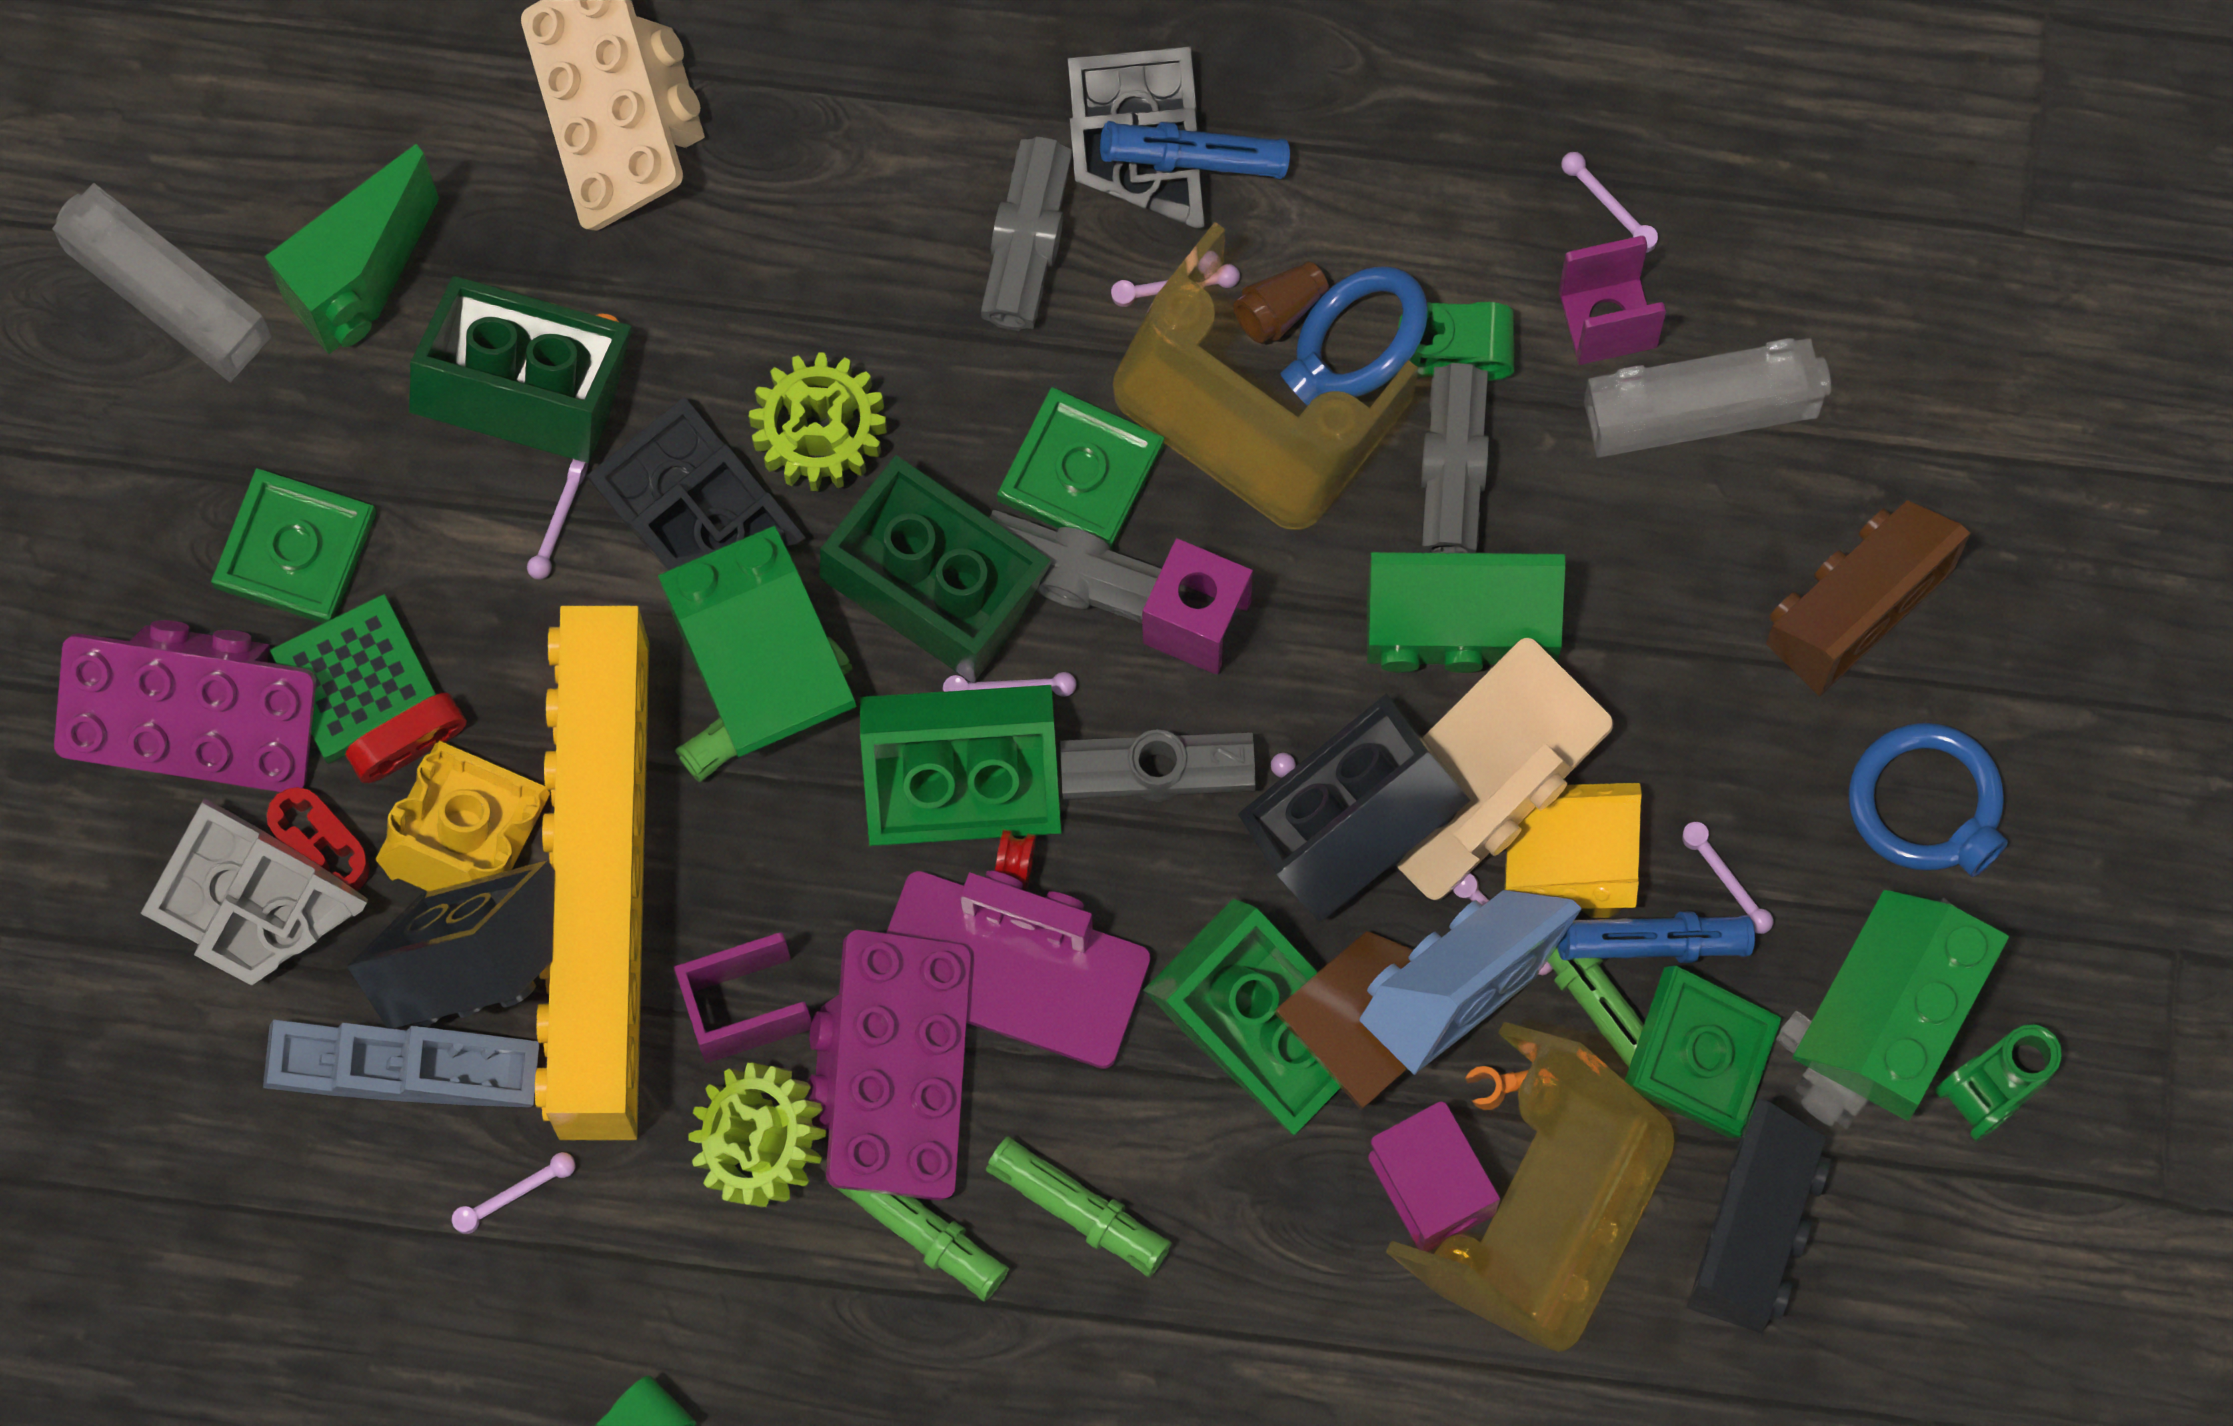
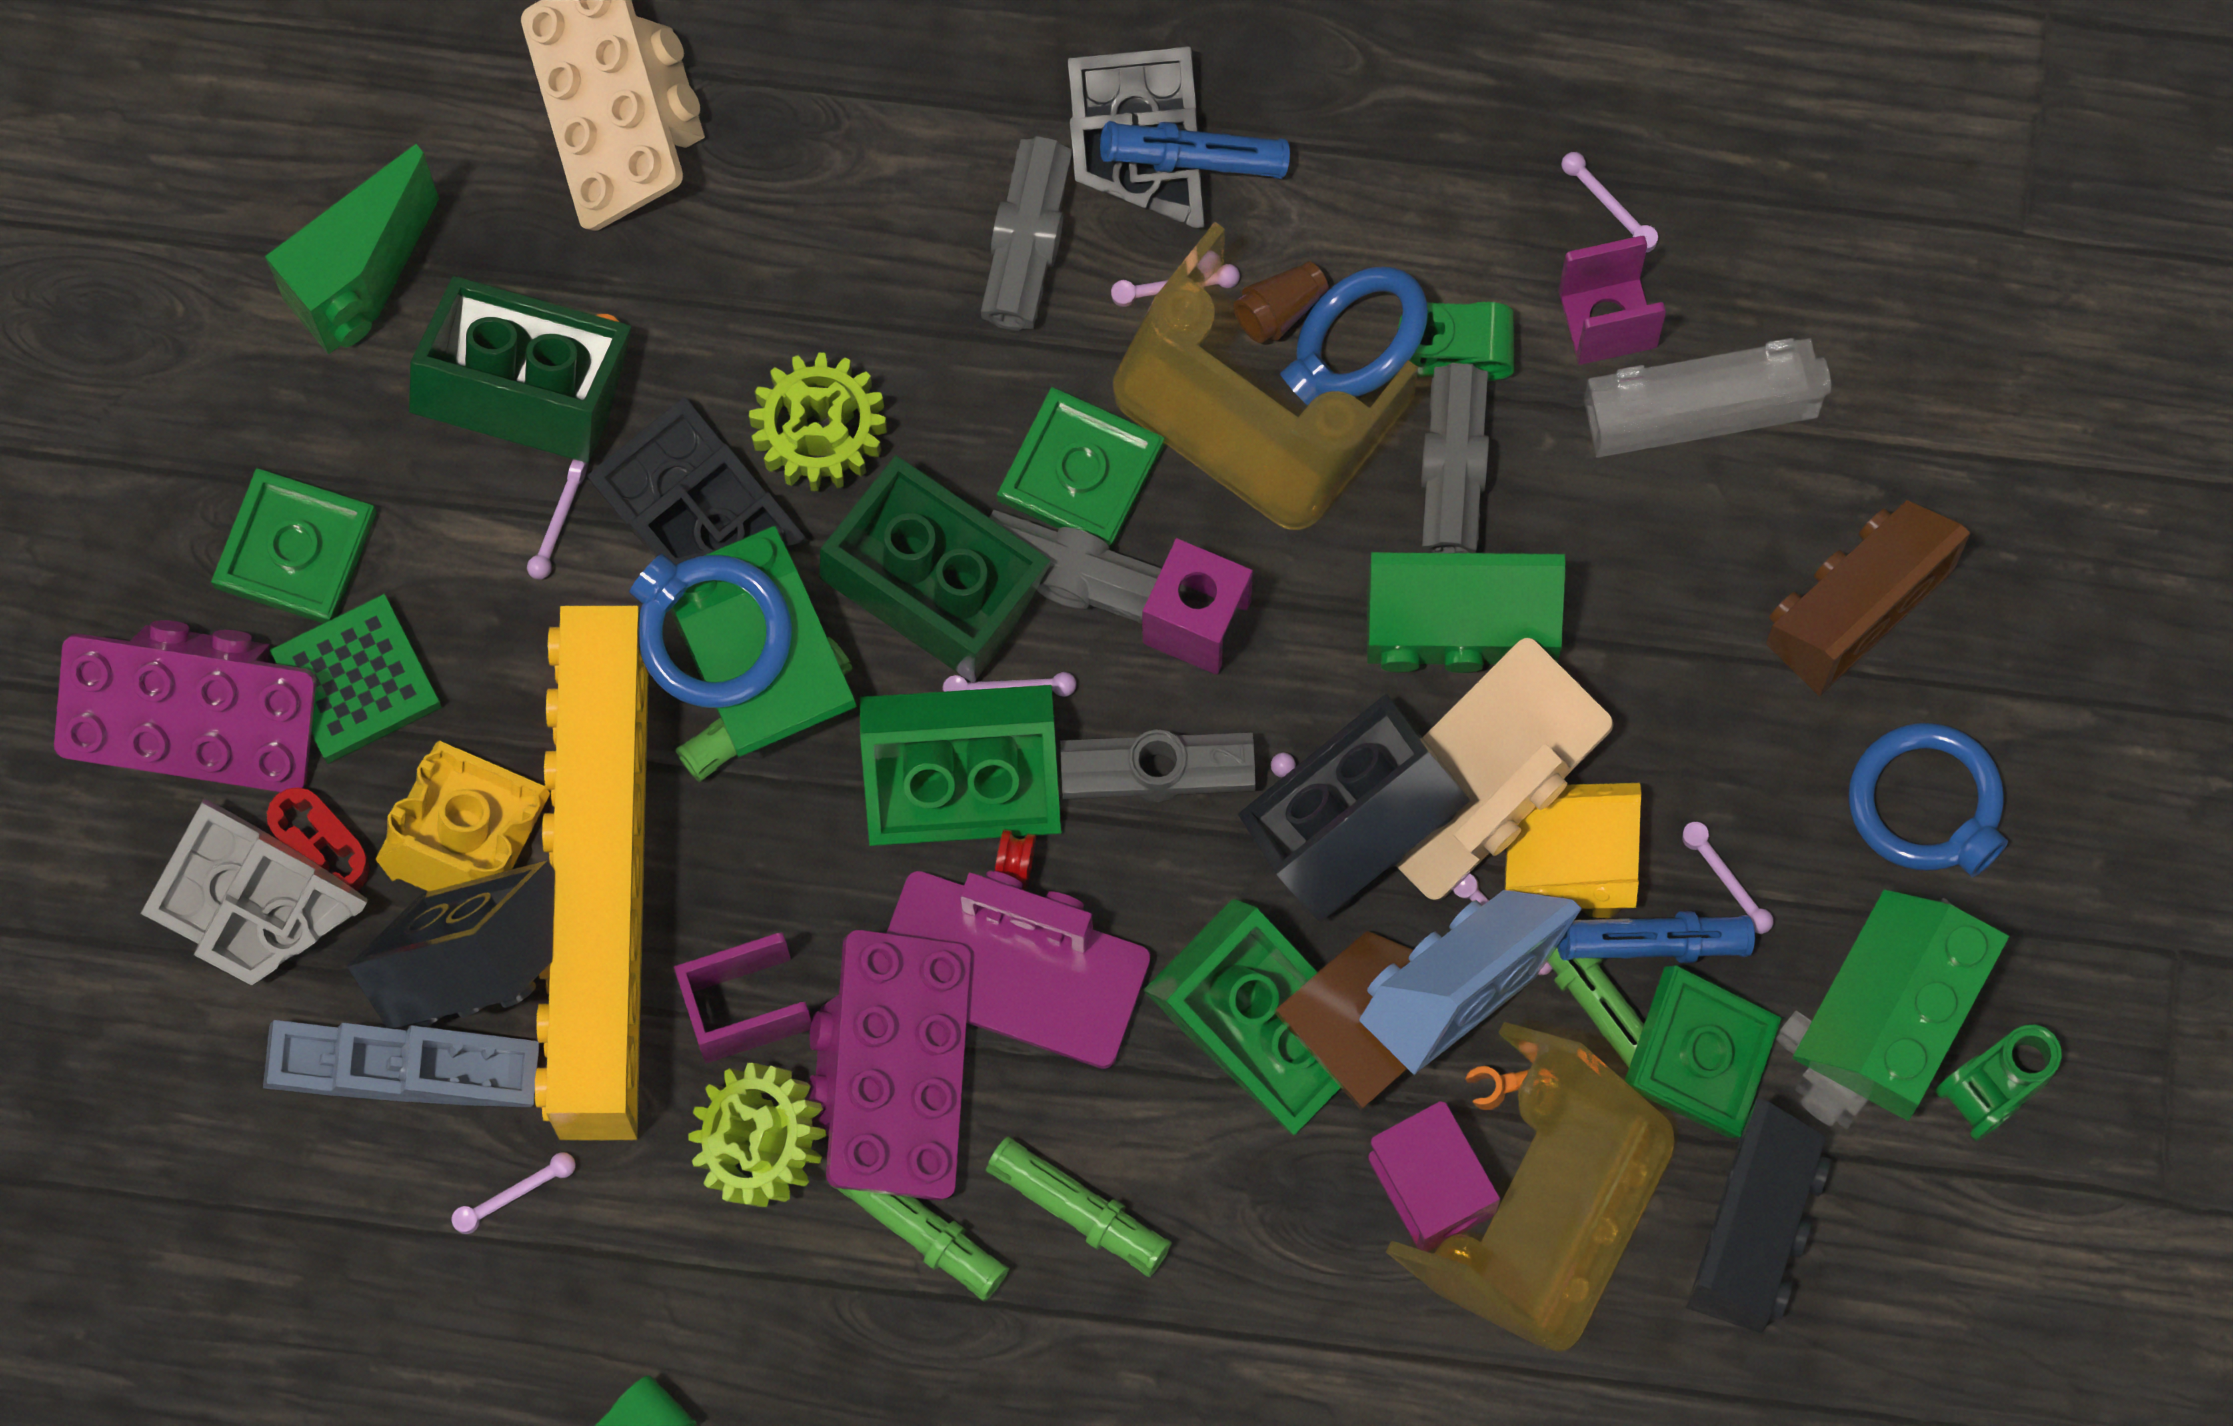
(161, 281): clear brick -> none
(405, 737): red beam -> none
(661, 588): none -> blue piece

